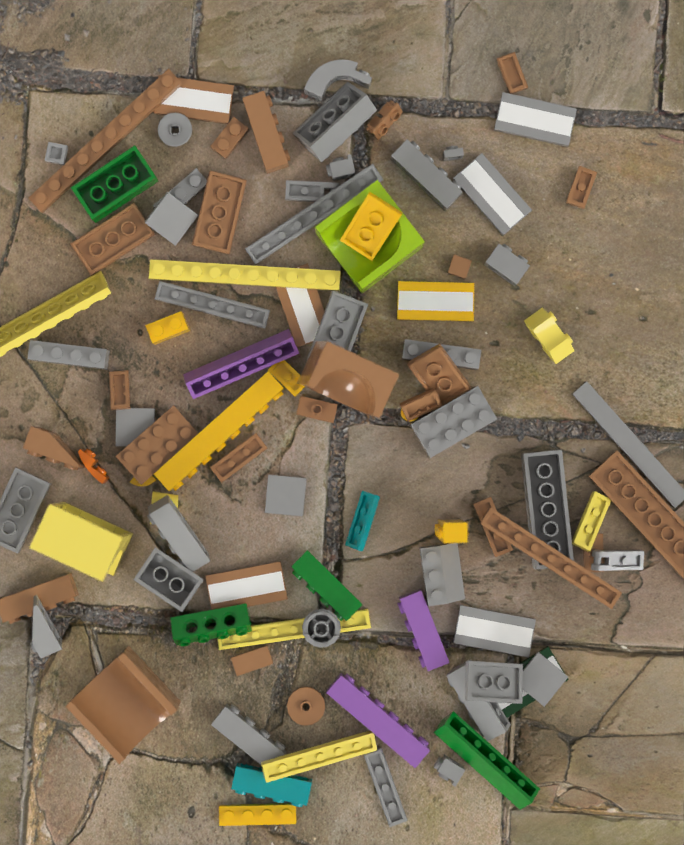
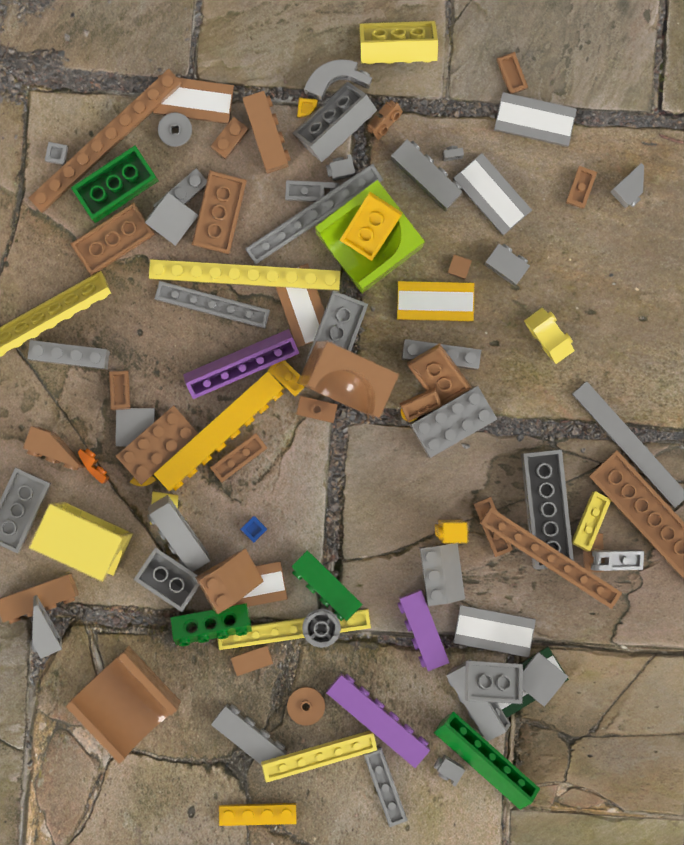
(167, 328): yellow brick -> none
(229, 581): none -> medium nougat slope
(253, 529): none -> blue plate
(285, 495): light grey tile -> none
(291, 788): teal brick -> none
(306, 107): none -> yellow tile
(362, 520): teal plate -> none
(398, 42): none -> light yellow slope
(630, 188): none -> light grey slope

